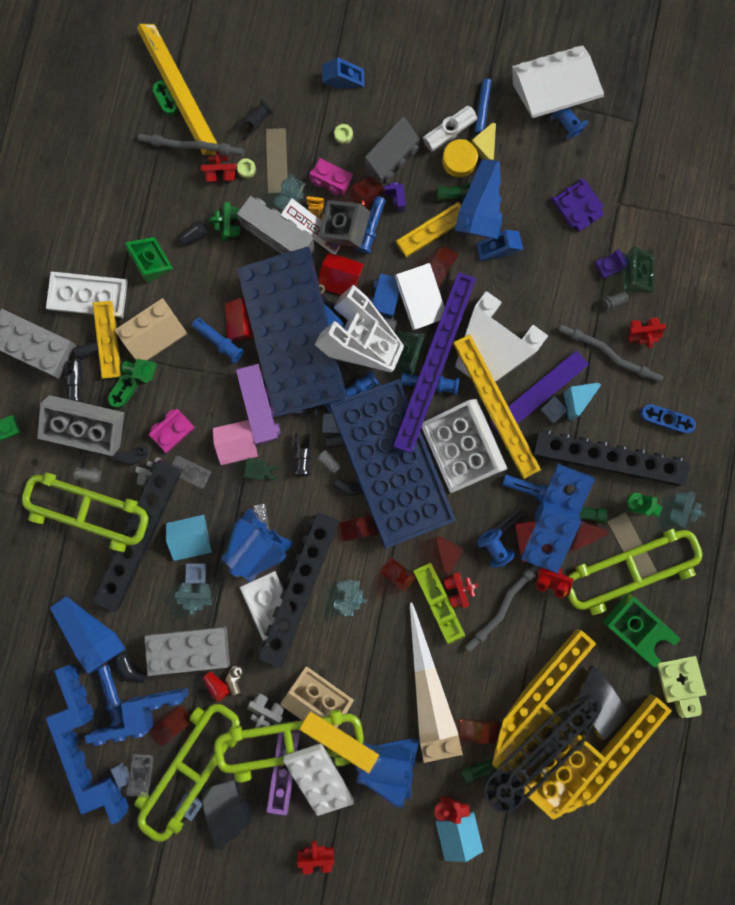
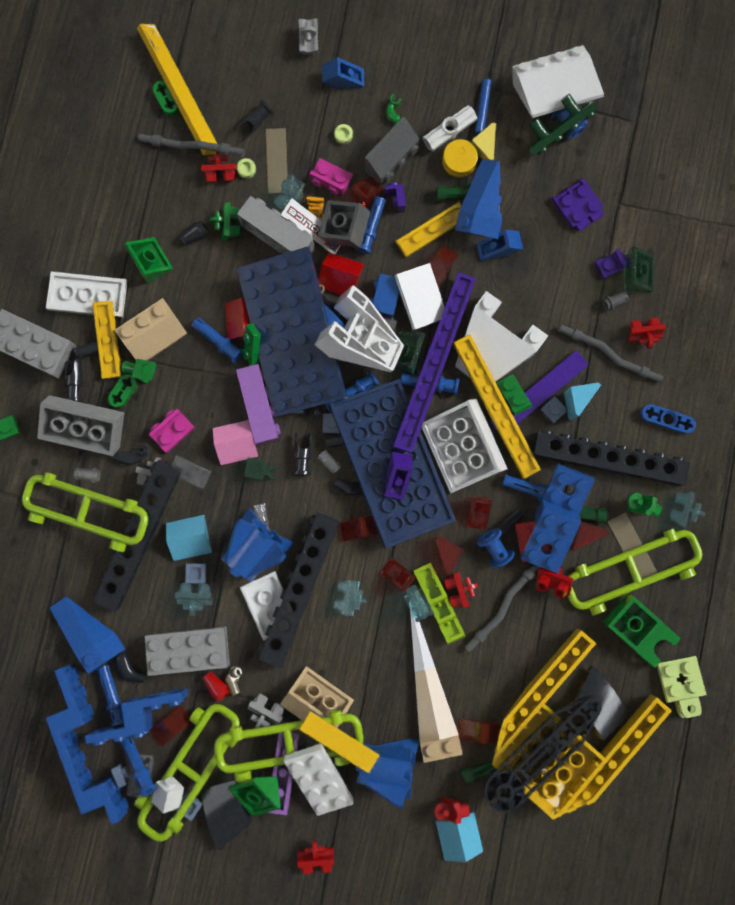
(141, 774): none -> blue pin
(168, 794): none -> white brick
(252, 344): none -> green plate
(257, 794): none -> green slope
(308, 36): none -> light grey hips
(390, 113): none -> green arm
(398, 475): none -> dark purple slope
(418, 603): none -> clear light blue hips
(478, 512): none -> clear red slope
(514, 395): none -> green plate
(570, 123): none -> dark green plate

